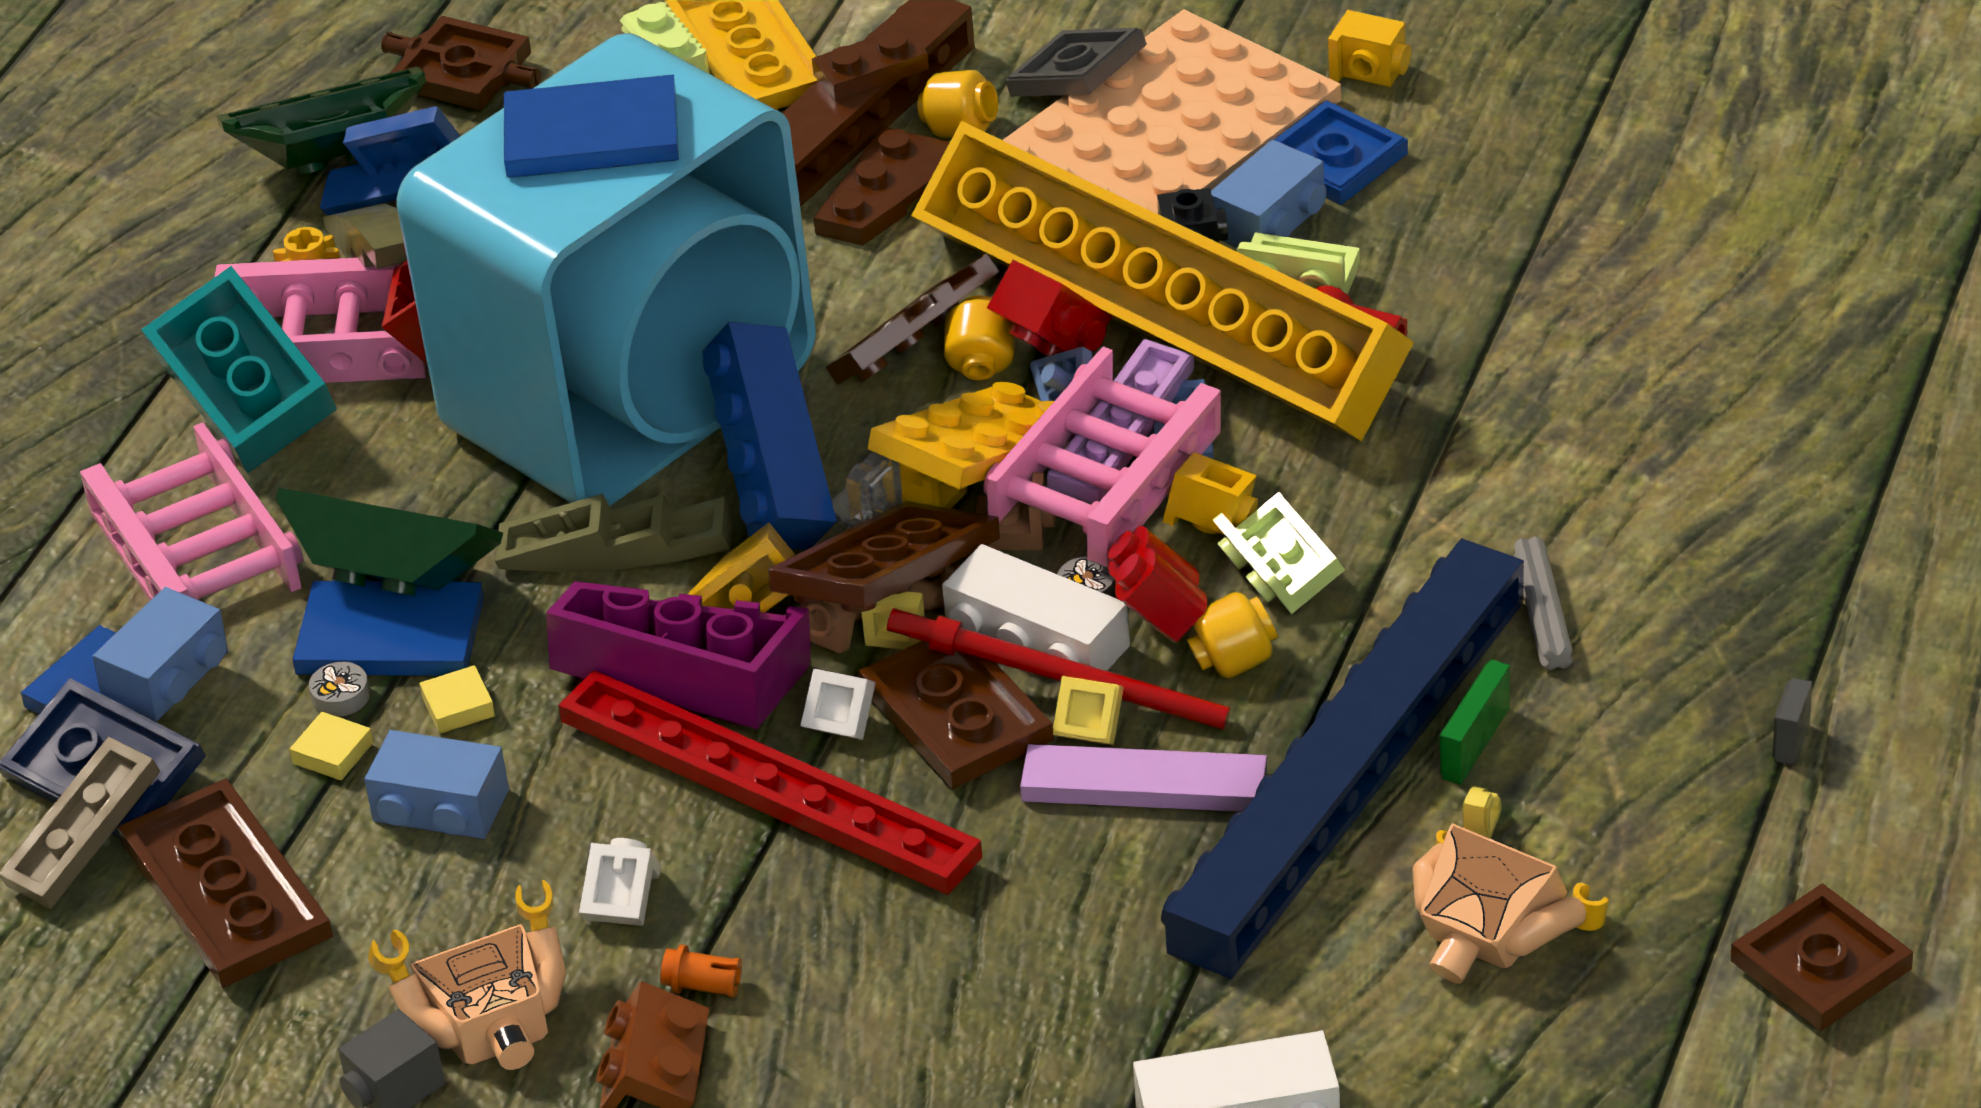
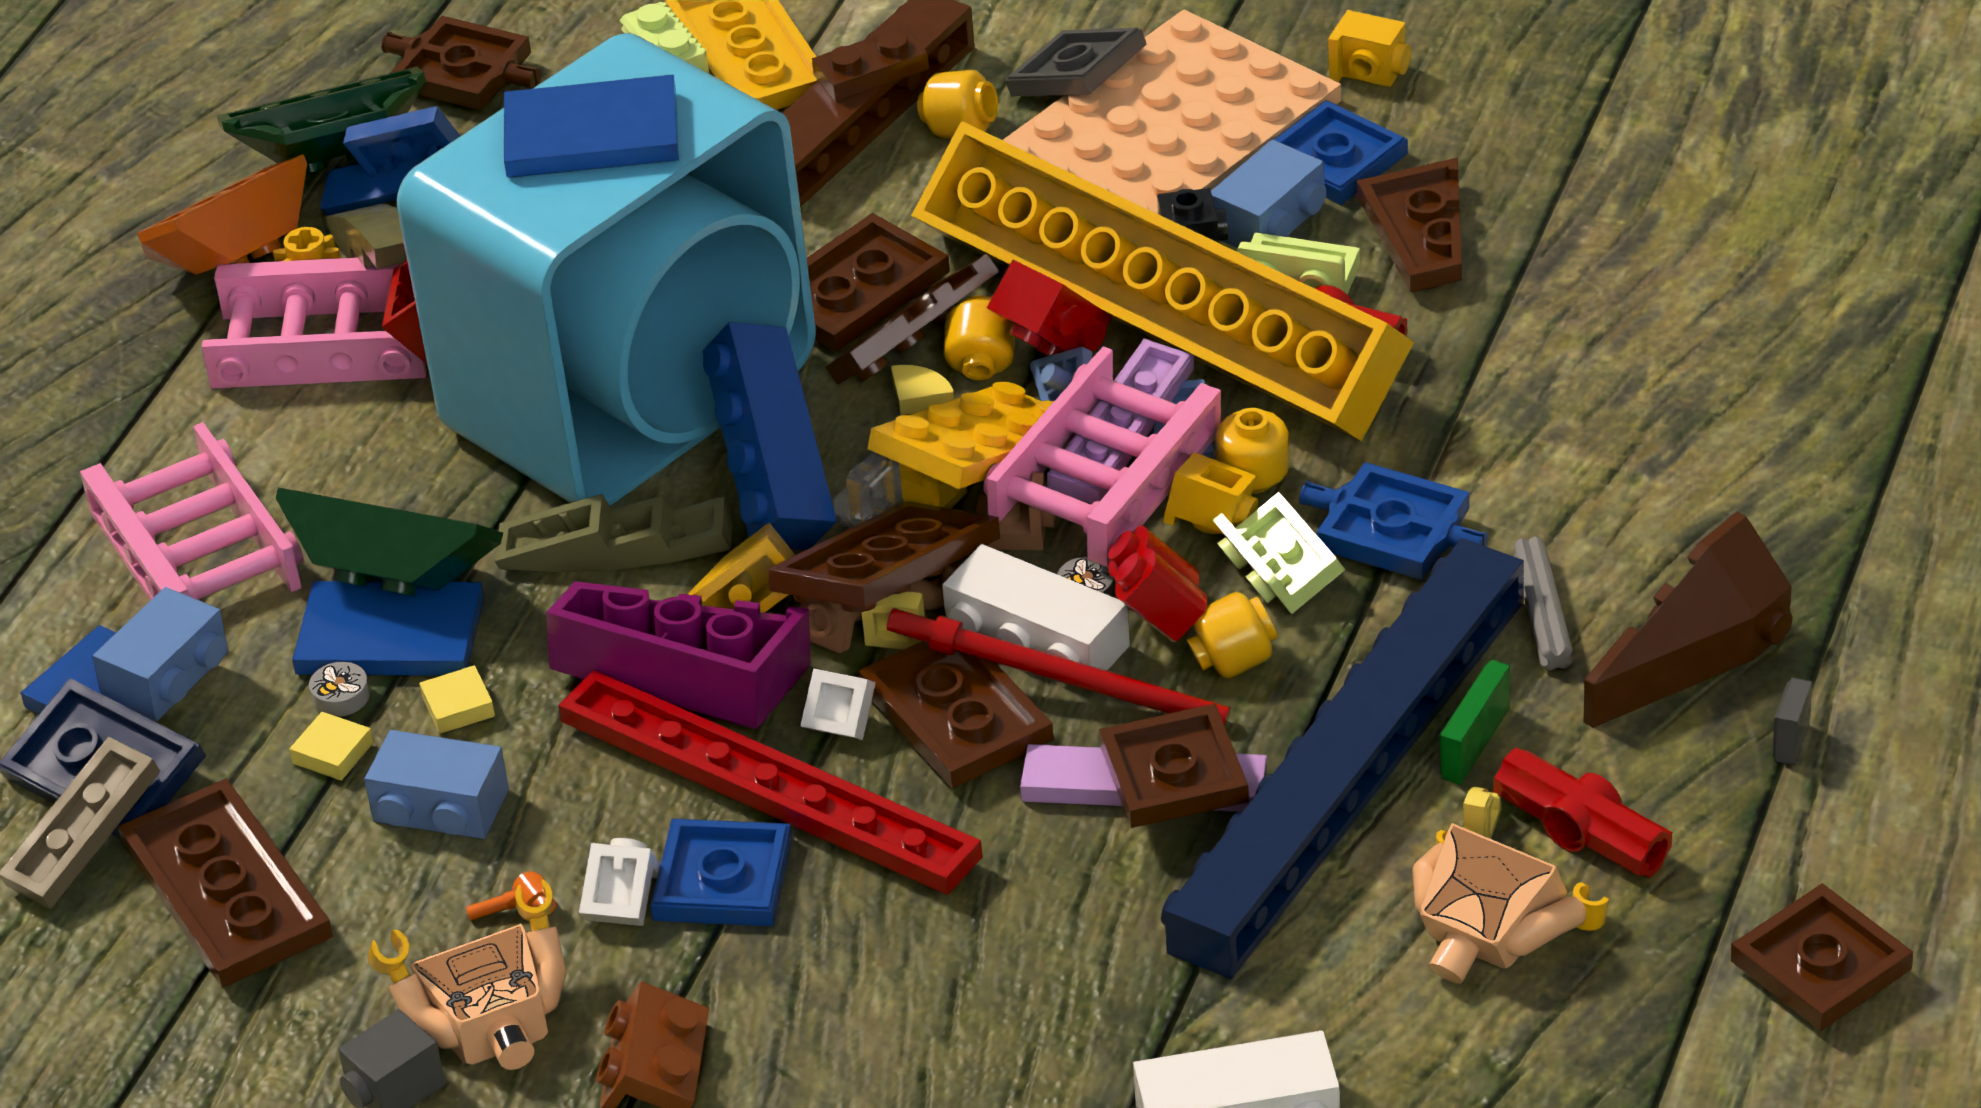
(231, 222): none -> orange wedge
(239, 369): teal brick -> none
(531, 894): none -> orange hand
(700, 972): orange pin -> none
(721, 872): none -> blue tile
(868, 277): none -> reddish brown plate
(879, 186): reddish brown wing -> none
(919, 388): none -> light yellow tile
(1087, 710): light yellow tile -> none
(1173, 765): none -> reddish brown plate
(1255, 443): none -> yellow head
(1391, 519): none -> blue plate
(1418, 221): none -> reddish brown wing
(1582, 812): none -> red piece
(1710, 623): none -> reddish brown wedge

